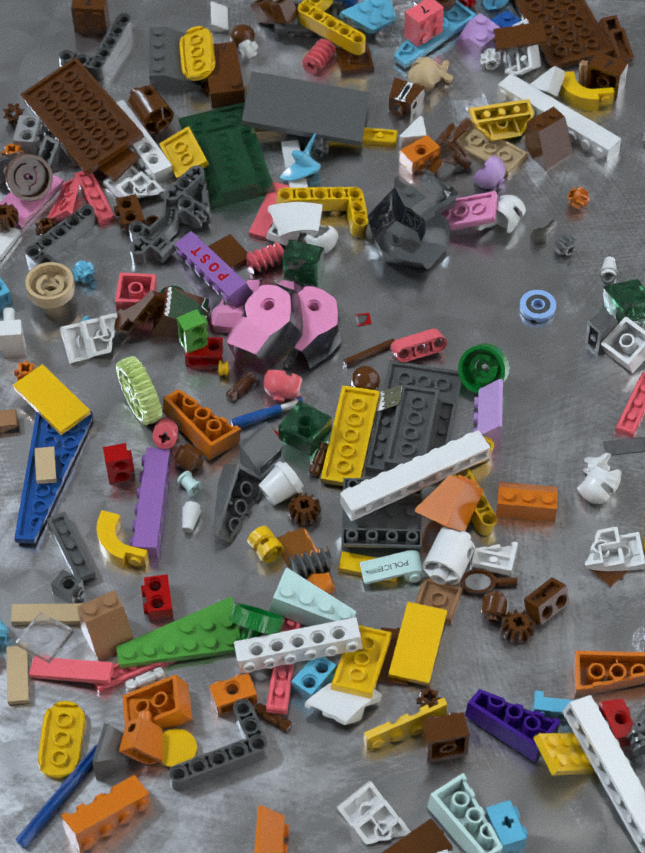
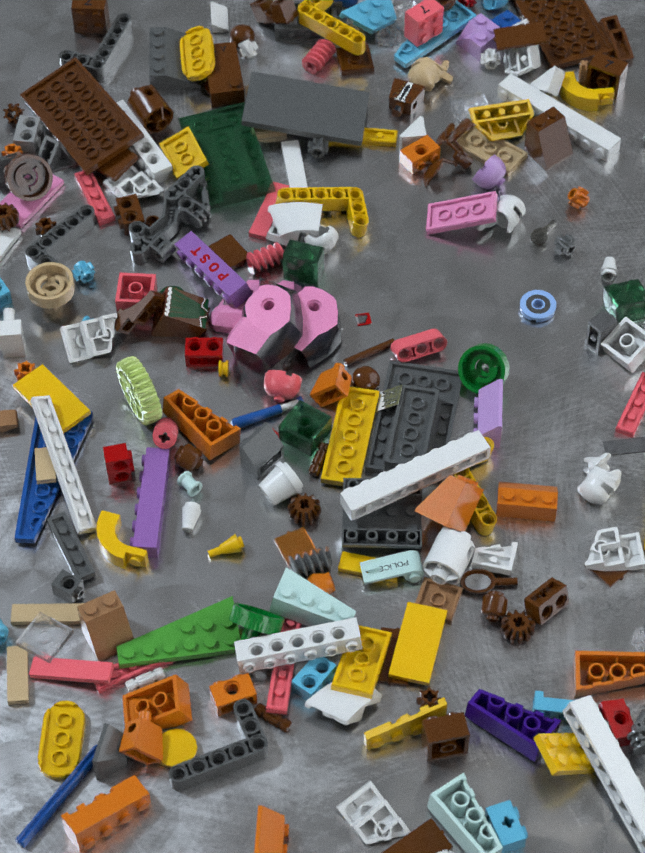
(63, 464): none -> white tile
(65, 201): coral wing -> none
(157, 598): red brick -> none
(192, 331): bright green brick -> none
(231, 545): none -> yellow cone
(235, 498): dark grey wedge -> none
(240, 386): reddish brown axle -> none
(265, 544): yellow wheel -> none
(303, 165): medium azure piece -> none
(331, 385): none -> orange torso
(411, 228): dark grey piece -> none

